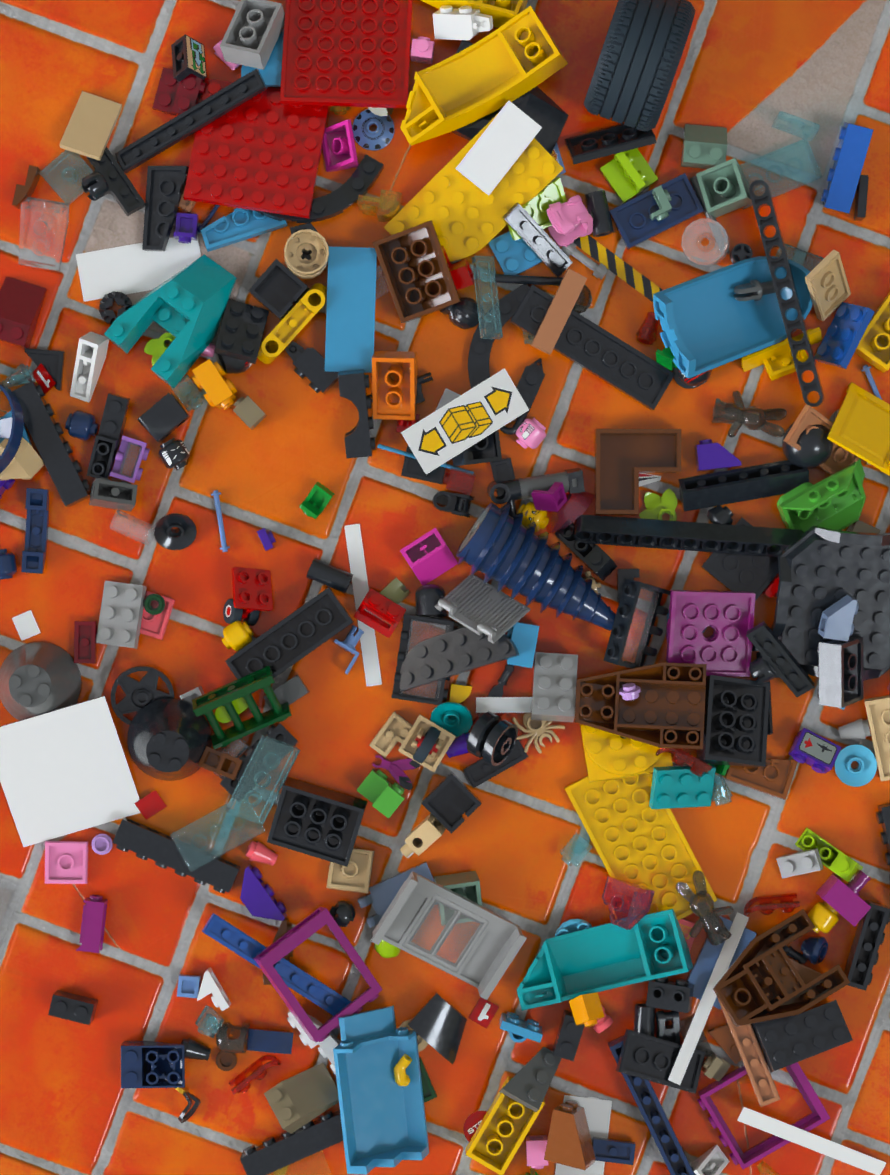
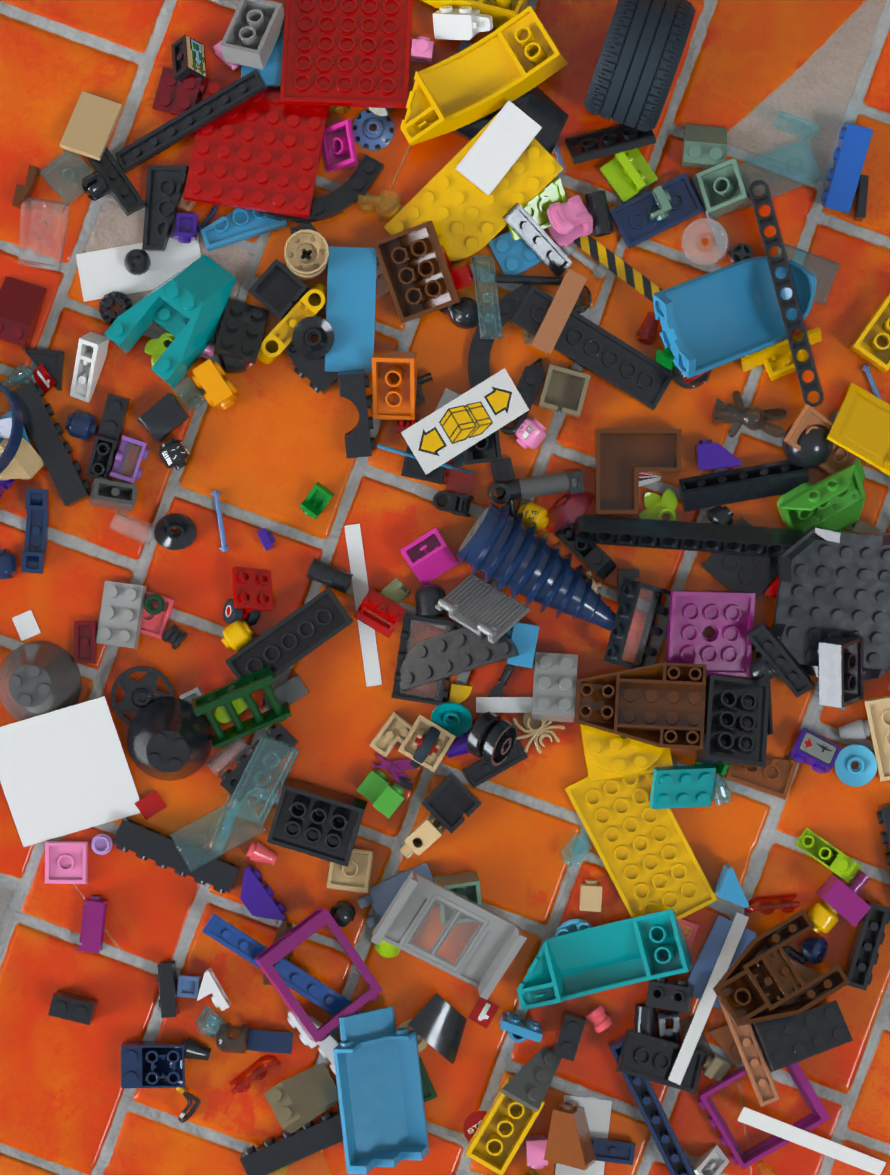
(138, 269): none -> black piece
(168, 989): none -> black piece
(175, 636): none -> black wheel
(220, 763): reddish brown slope -> none
(226, 1061): reddish brown tile -> none
(249, 412): dark tan brick -> none
(306, 330): none -> black dish
(349, 645): medium blue bracket -> none
(399, 1071): yellow arm -> none
(550, 500): magenta panel -> none
(564, 390): none -> dark tan piece
(586, 1009): light orange brick -> none
(590, 896): none -> tan brick
(626, 902): clear pink slope -> none
(629, 691): lavender plate -> none
(680, 757): clear red piece -> none
(703, 907): clear smoke animal -> none
(728, 887): none -> dark azure slope
(753, 290): dark grey arm -> none
(799, 863): light grey plate -> none
(828, 285): tan tile -> none
(837, 620): sand blue slope -> none
(843, 335): blue plate -> none

